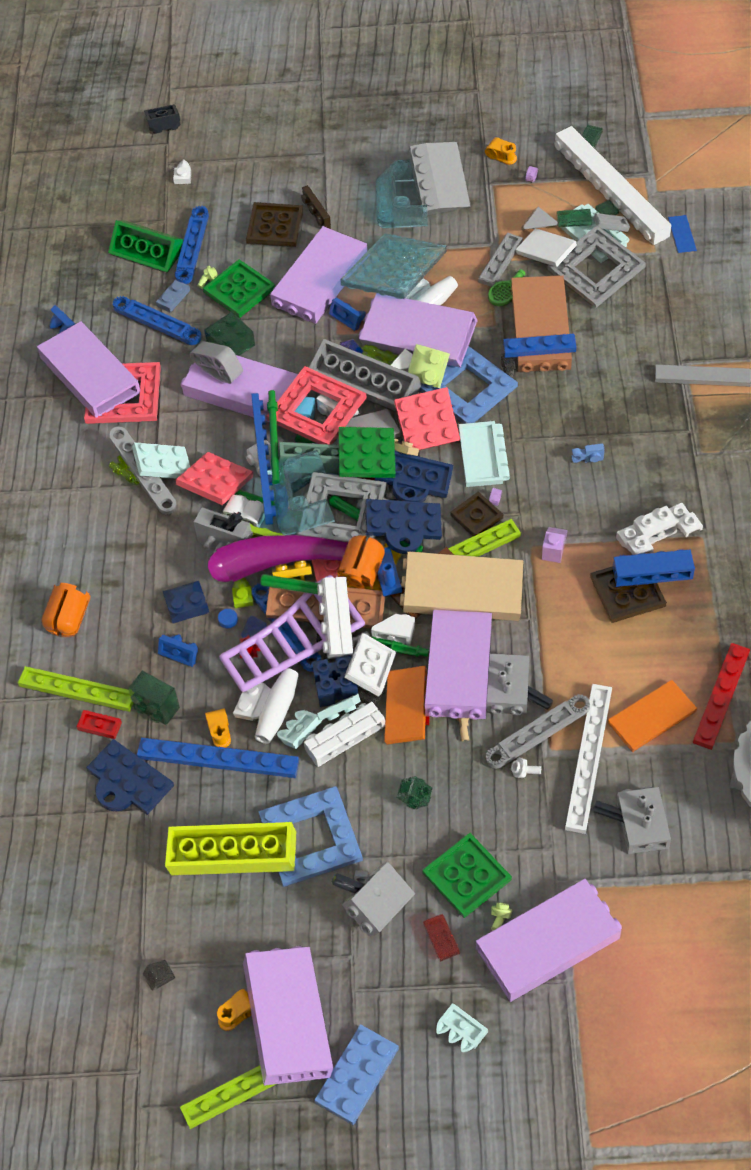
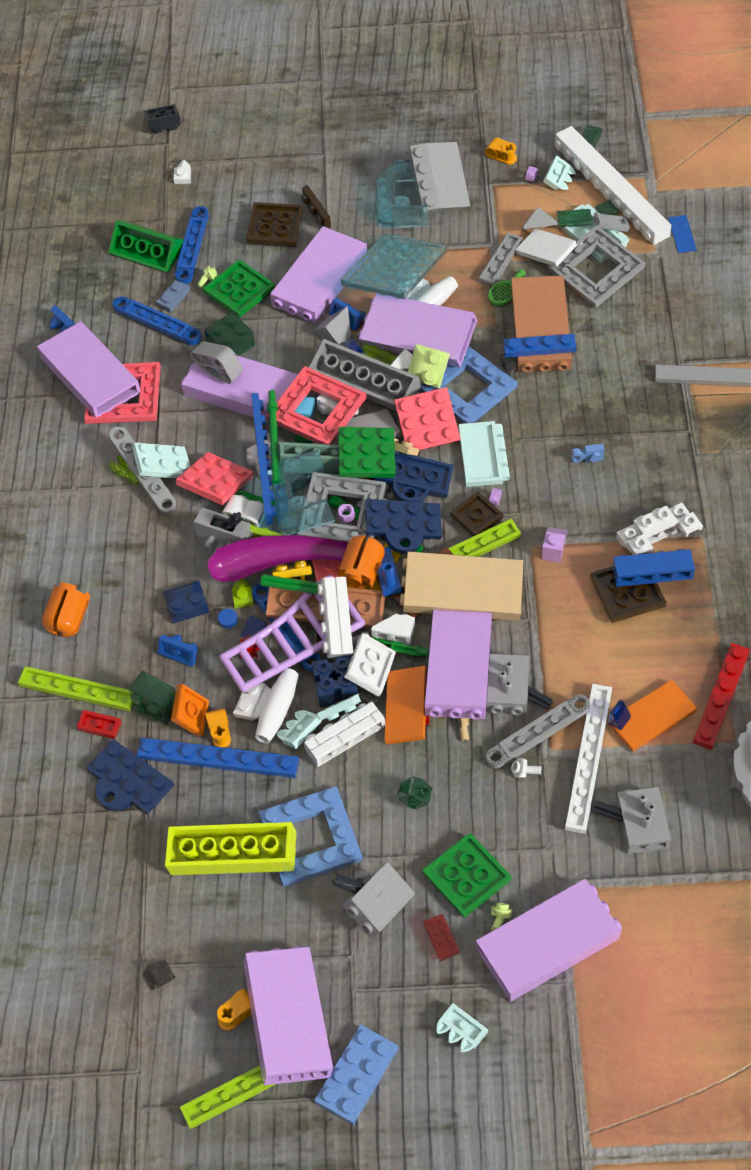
(190, 710): none -> orange tile
(335, 328): none -> light grey slope
(346, 518): none -> lavender axle
(558, 174): none -> light aqua plate
(619, 715): none -> clear blue slope

